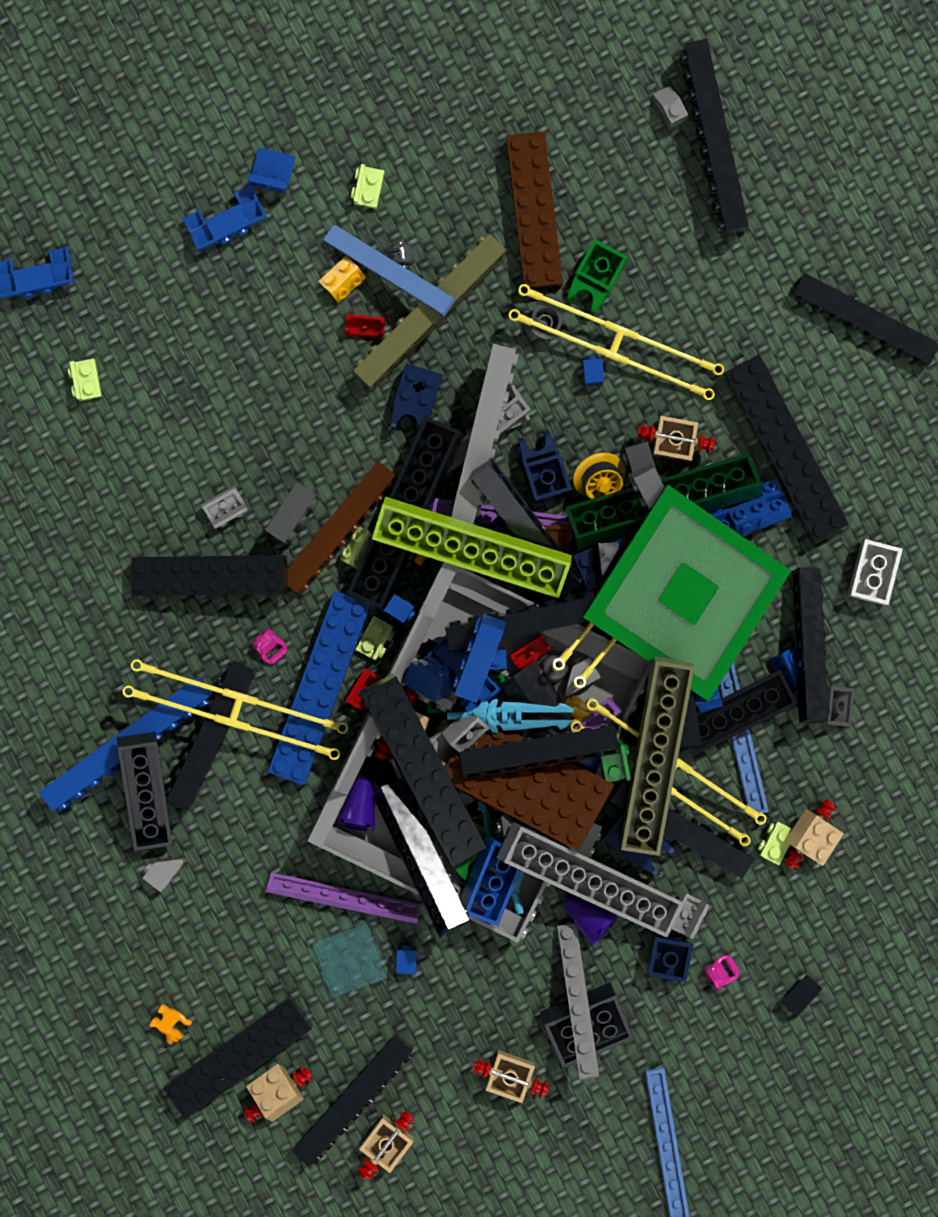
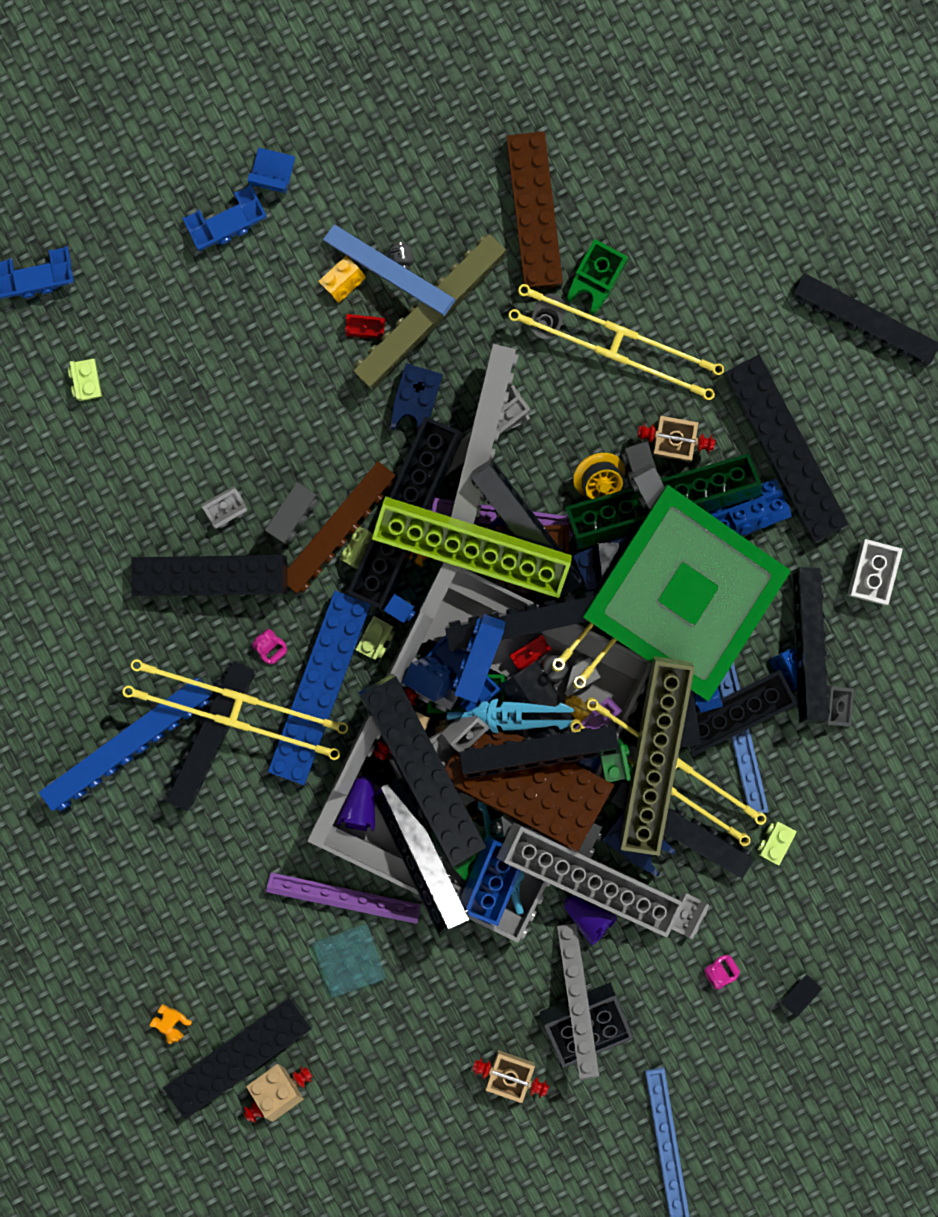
(144, 791): black brick -> none
(162, 872): light grey slope -> none
(351, 1101): black brick -> none
(365, 680): red hinge -> none
(368, 186): yellowish green bracket -> none
(386, 1144): tan brick -> none
(406, 959): blue brick -> none
(499, 660): blue brick -> none
(544, 463): dark blue brick -> none
(593, 370): blue brick -> none
(669, 958): dark blue brick -> none
(670, 106): light grey slope -> none
(714, 138): black brick -> none
(813, 836): tan brick -> none

